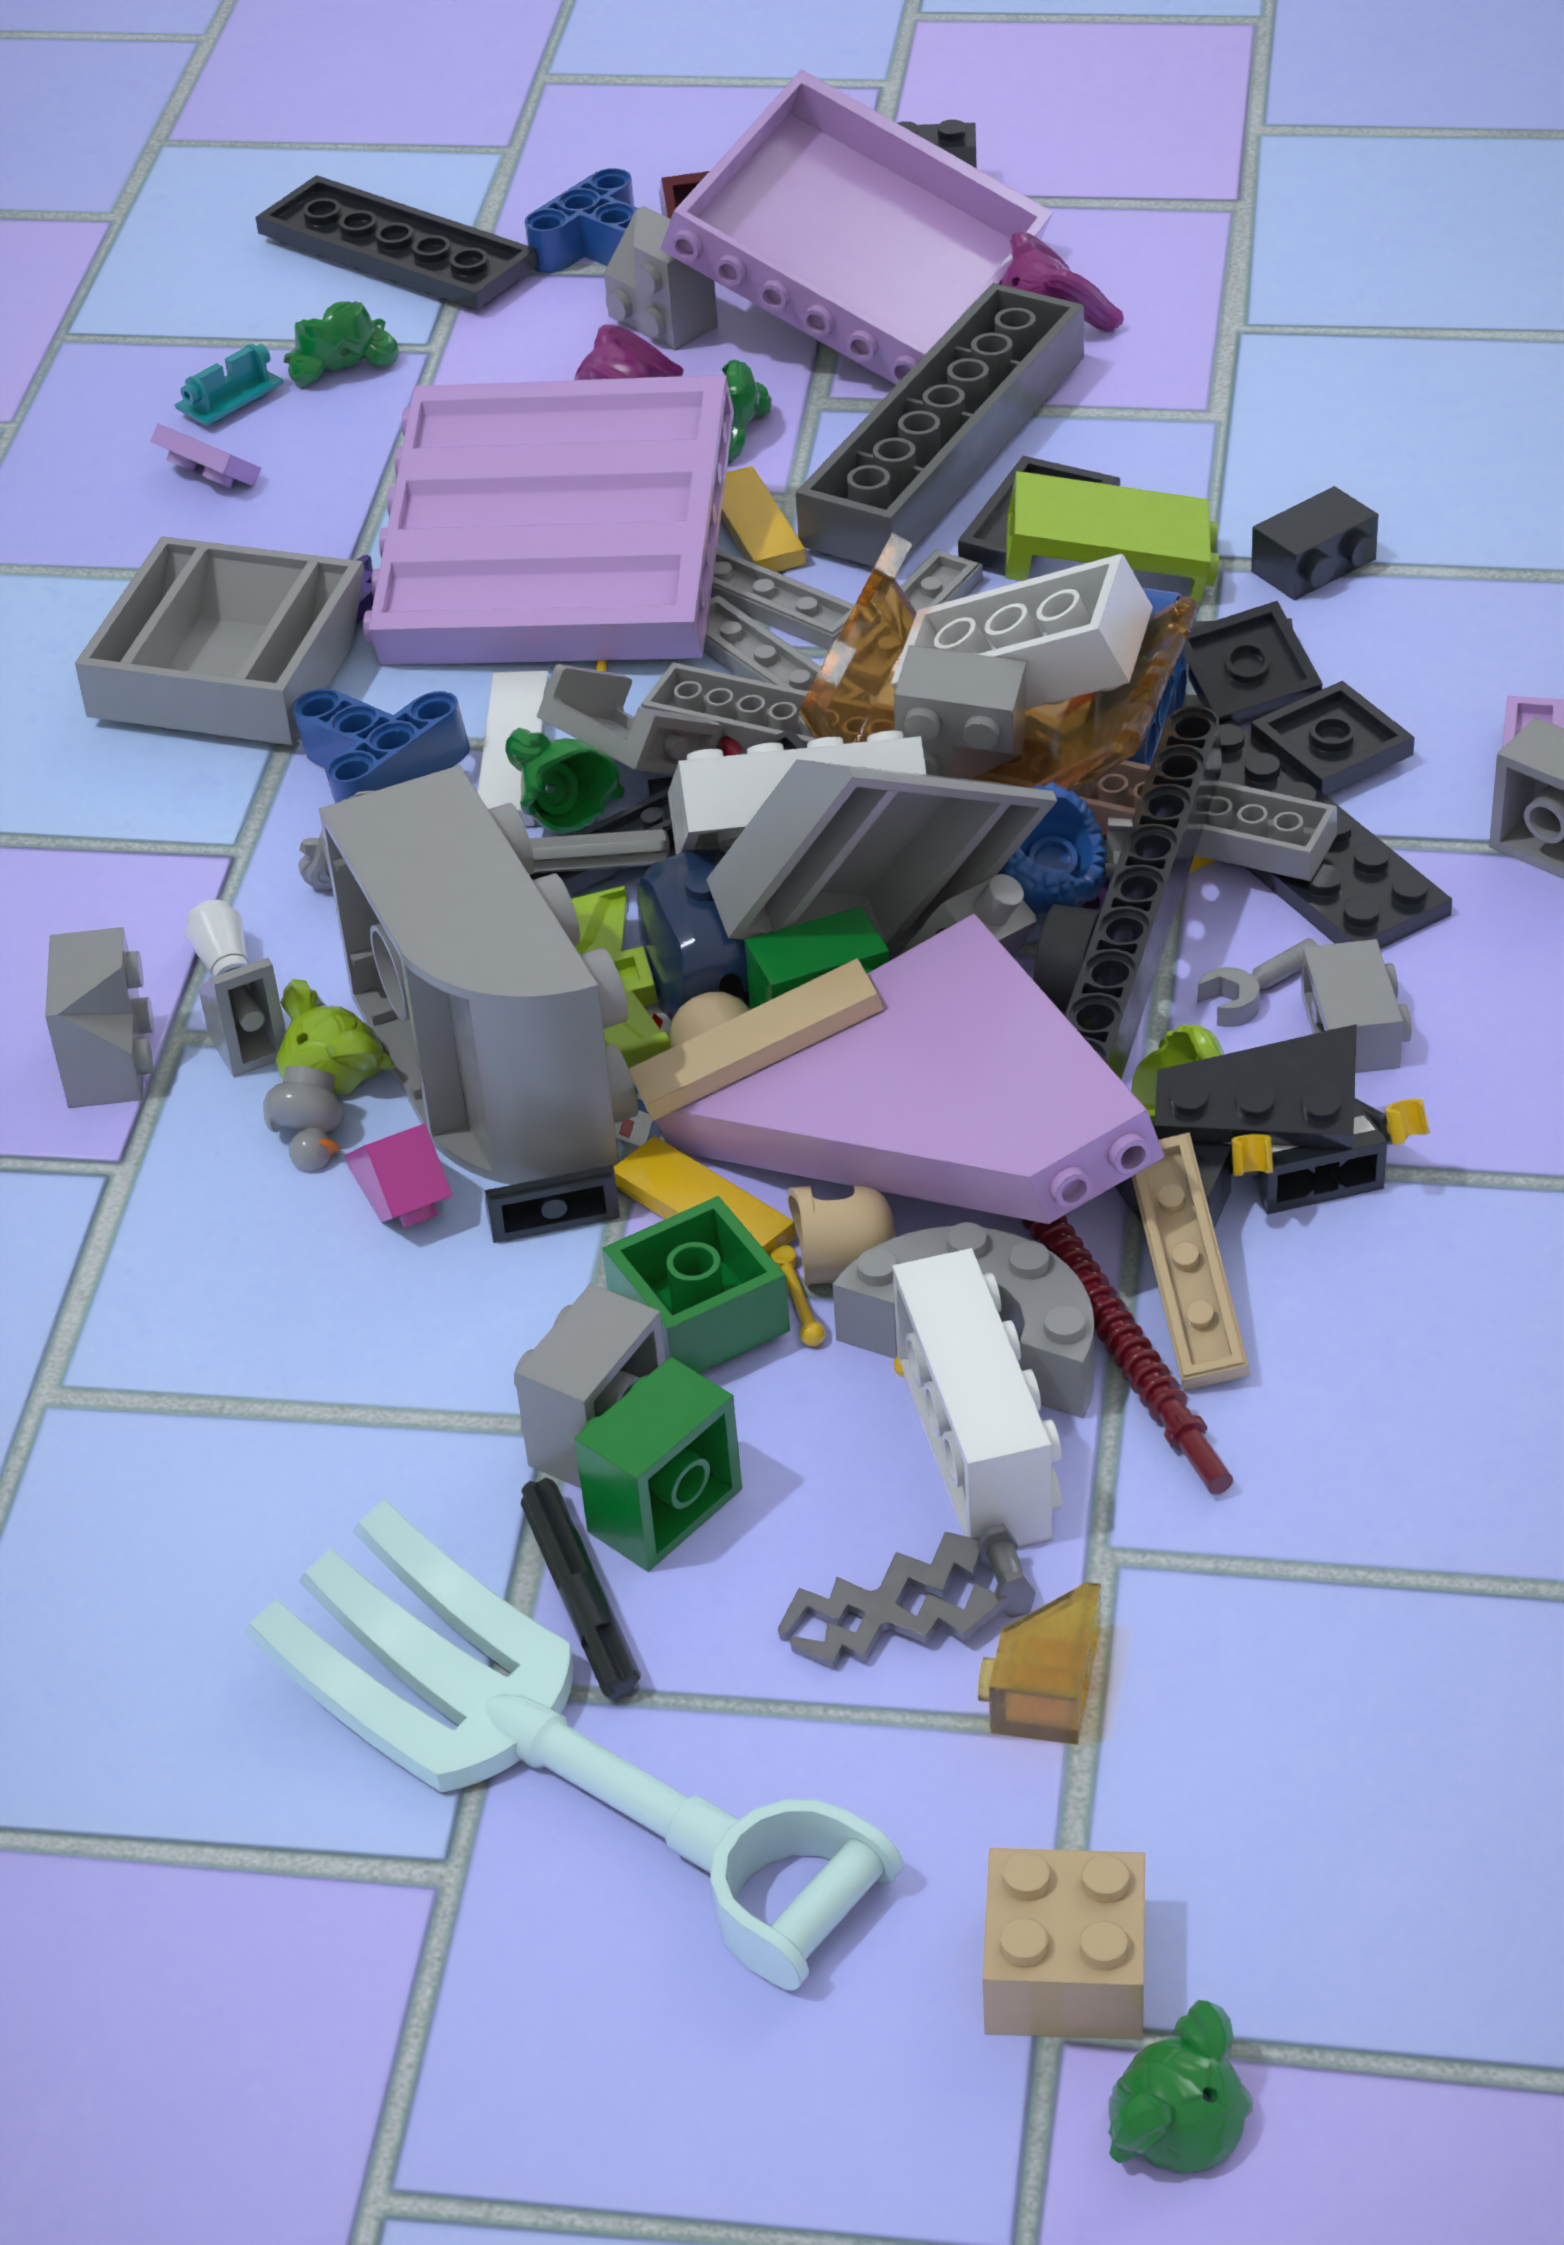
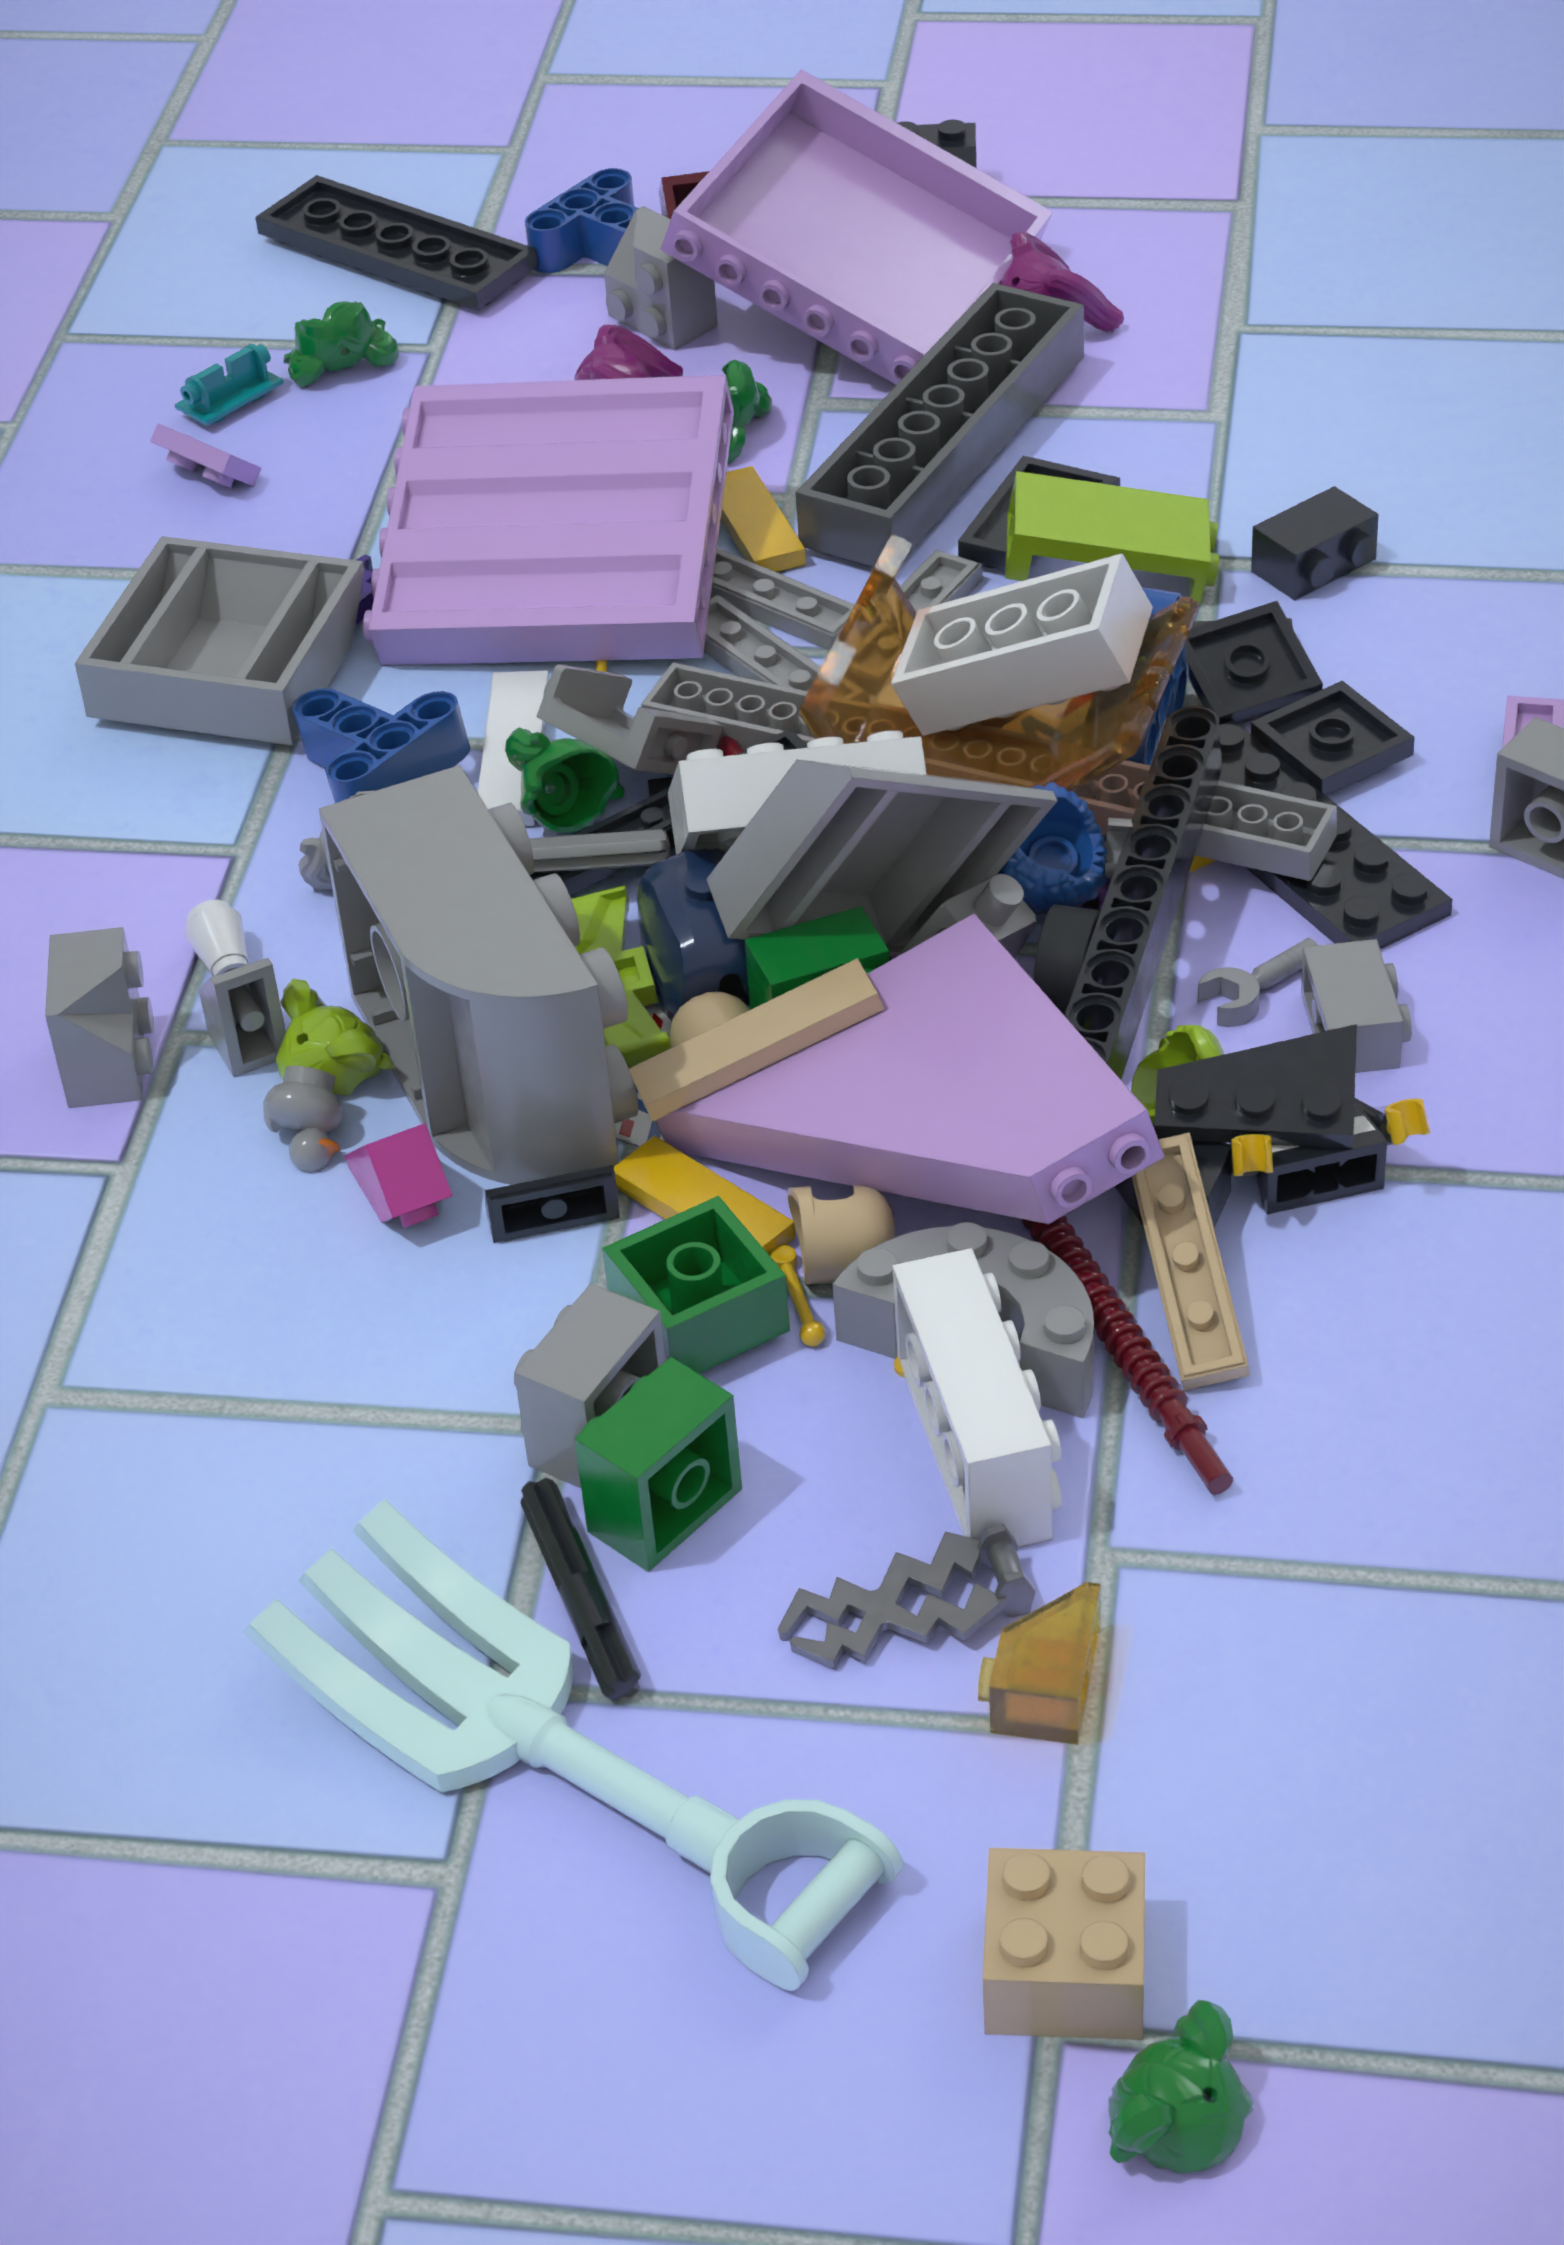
(962, 708): light grey slope -> none

